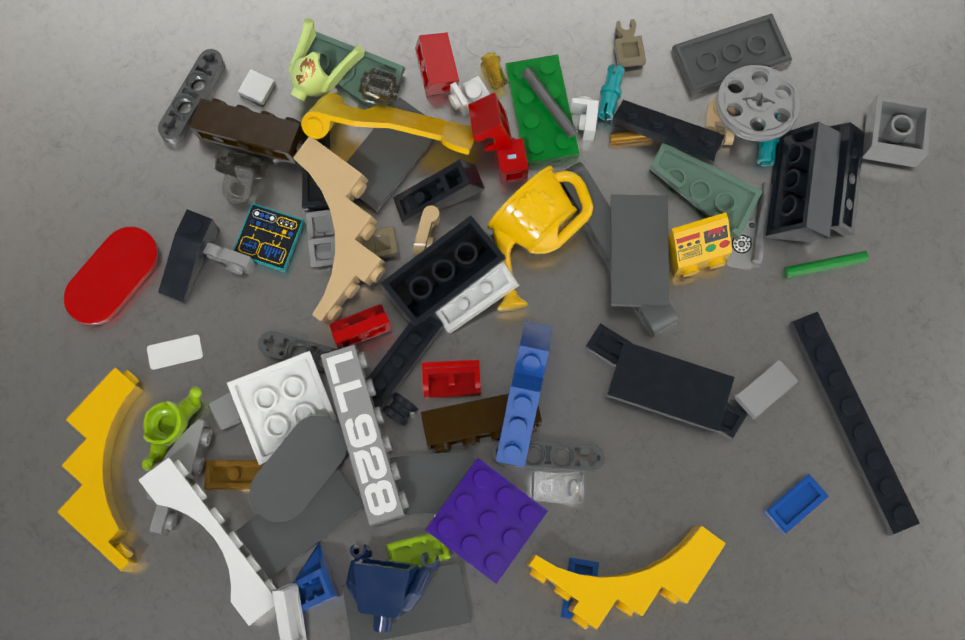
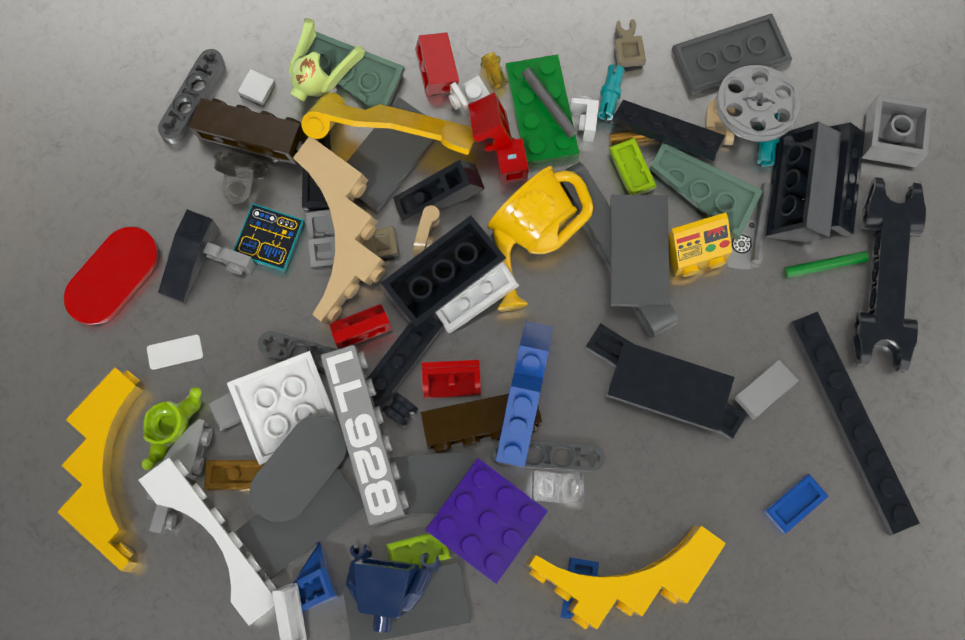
(379, 87): clear smoke head -> none
(632, 167): none -> lime plate
(885, 319): none -> black piece

